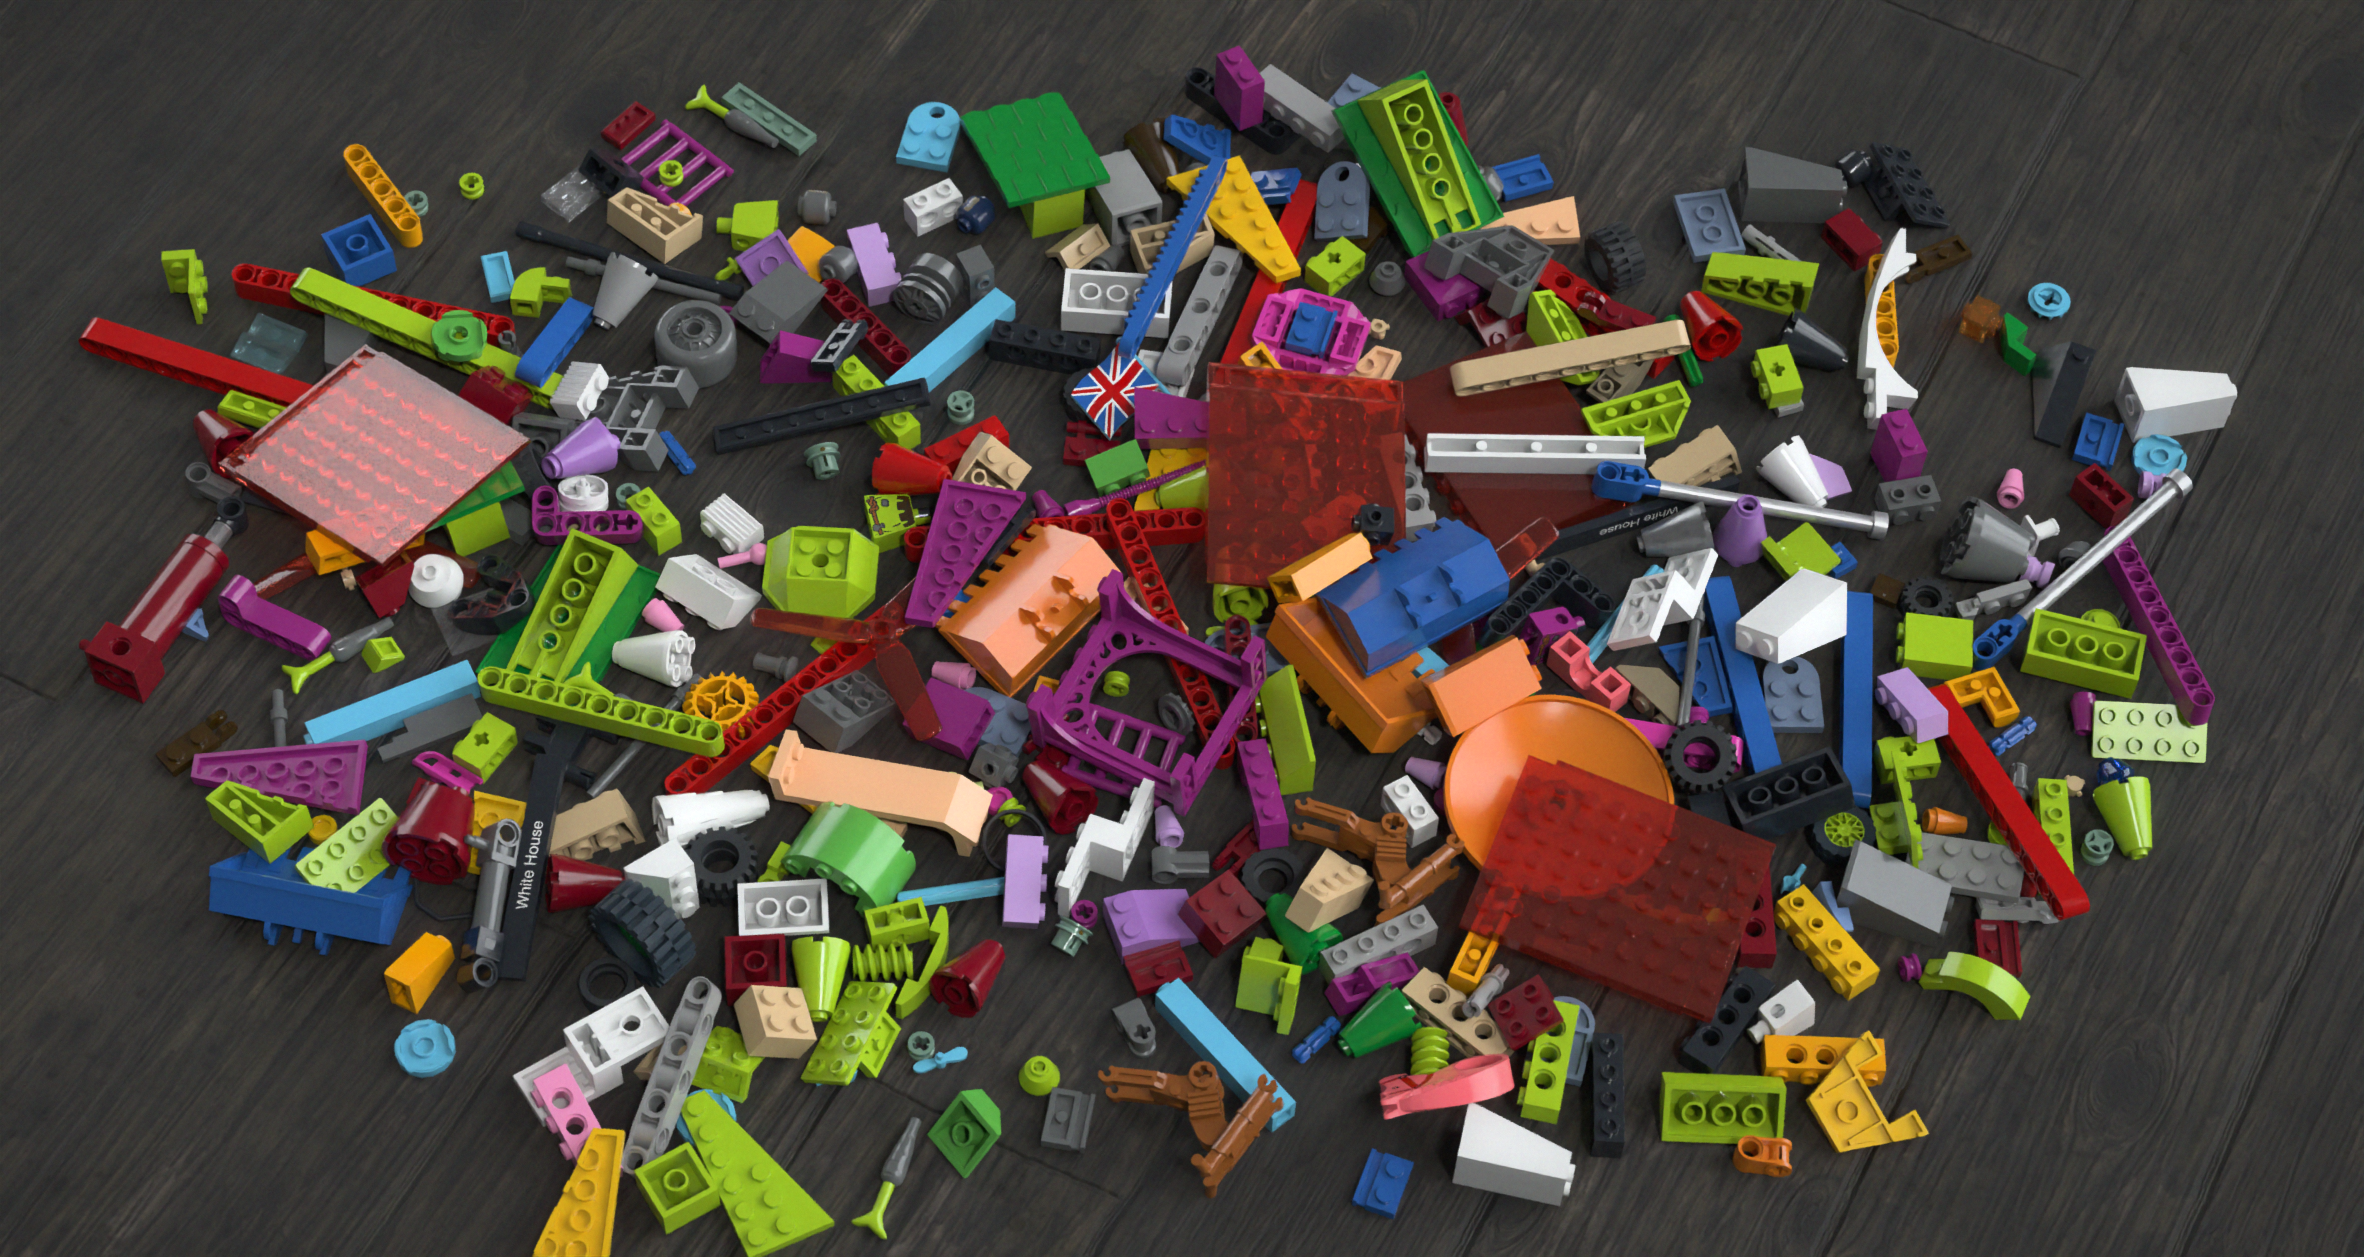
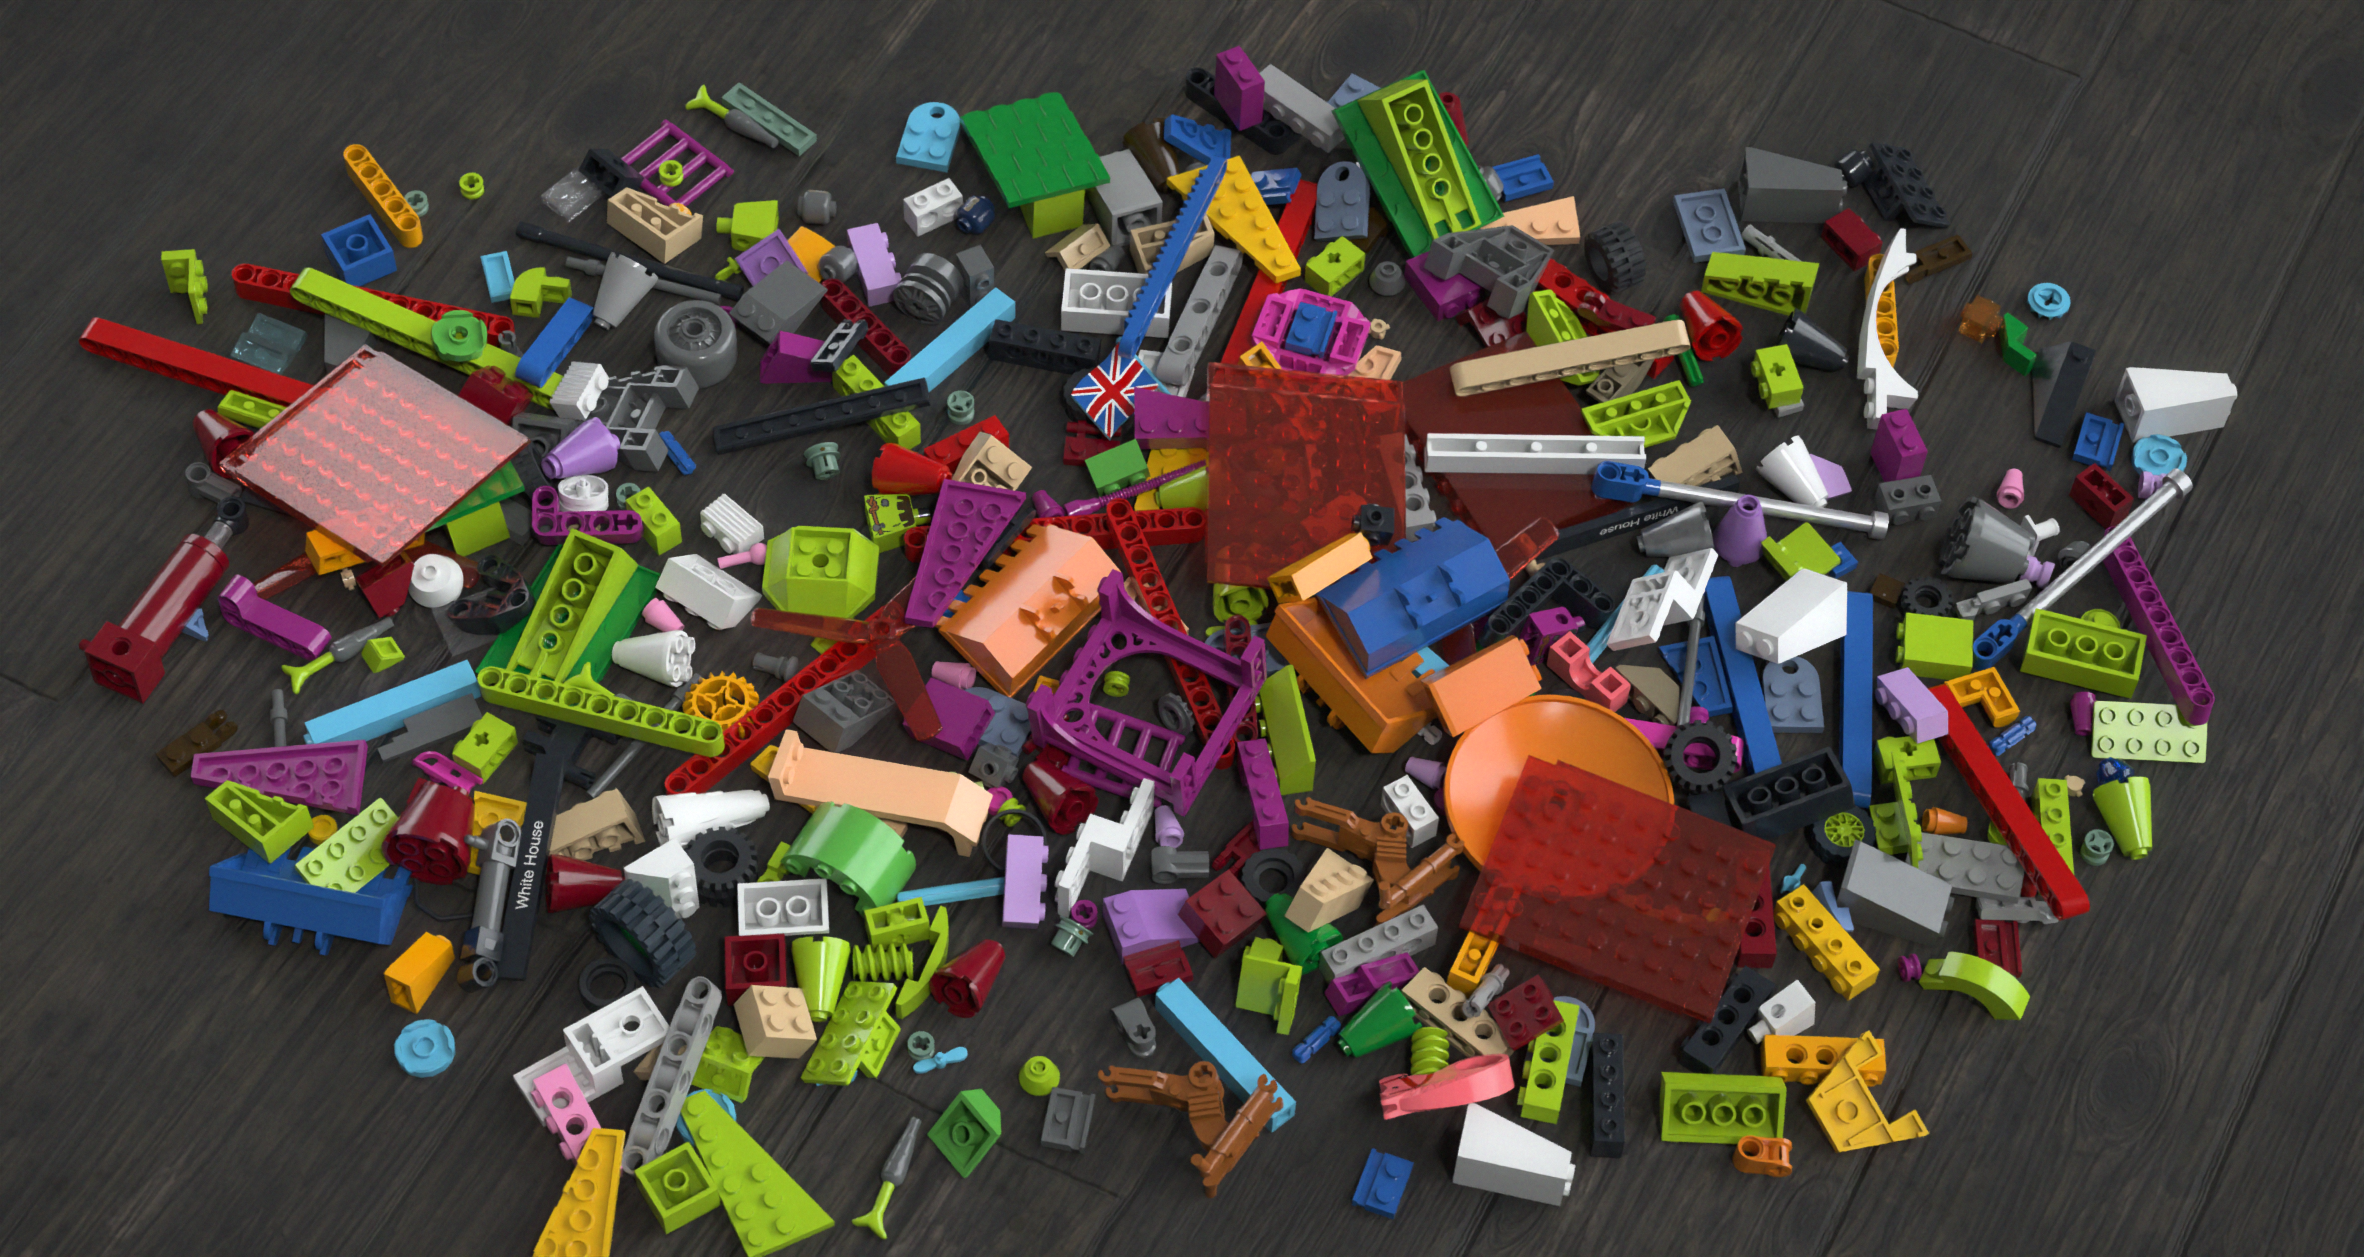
(628, 125): dark red plate -> none

